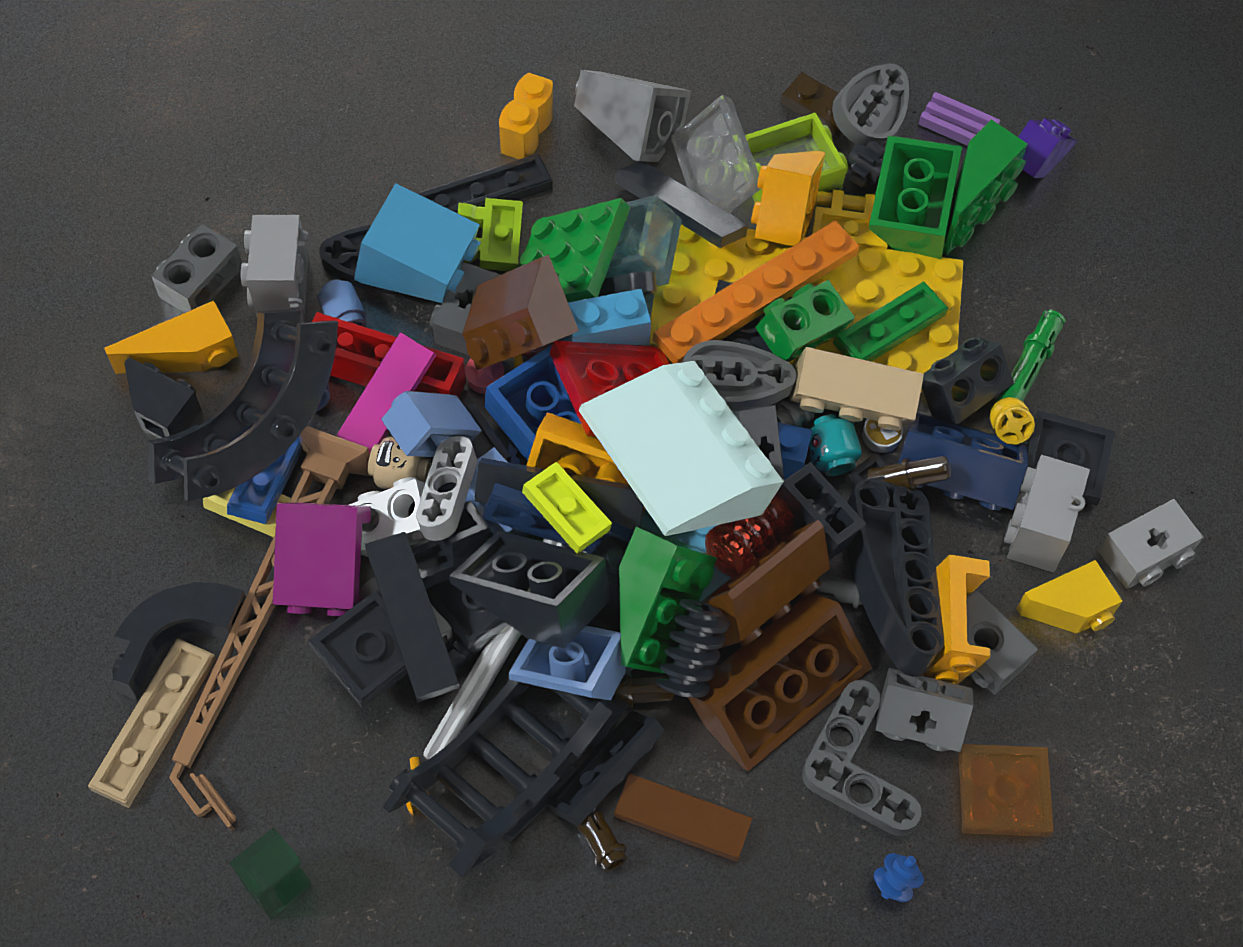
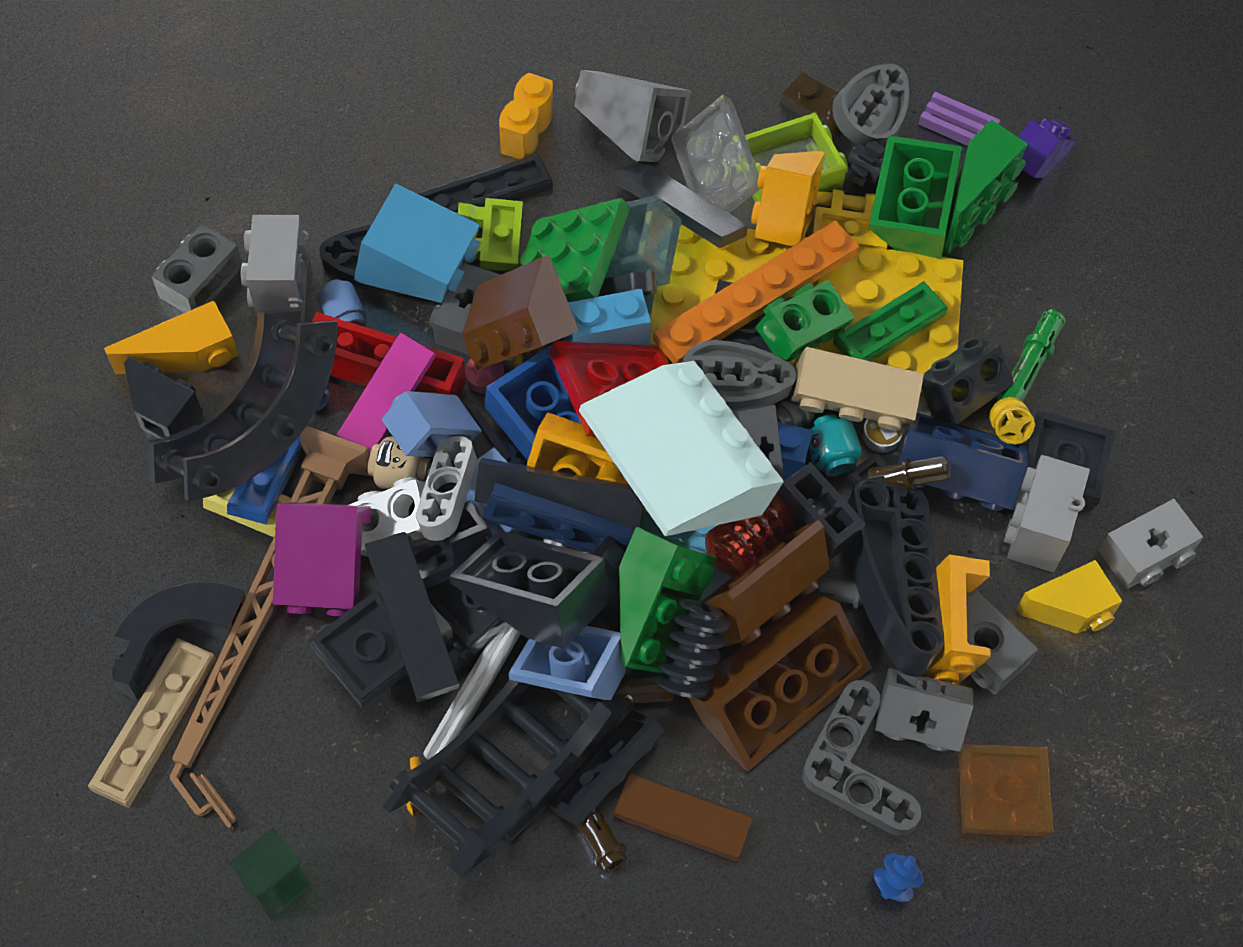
(566, 507): neon yellow plate -> none

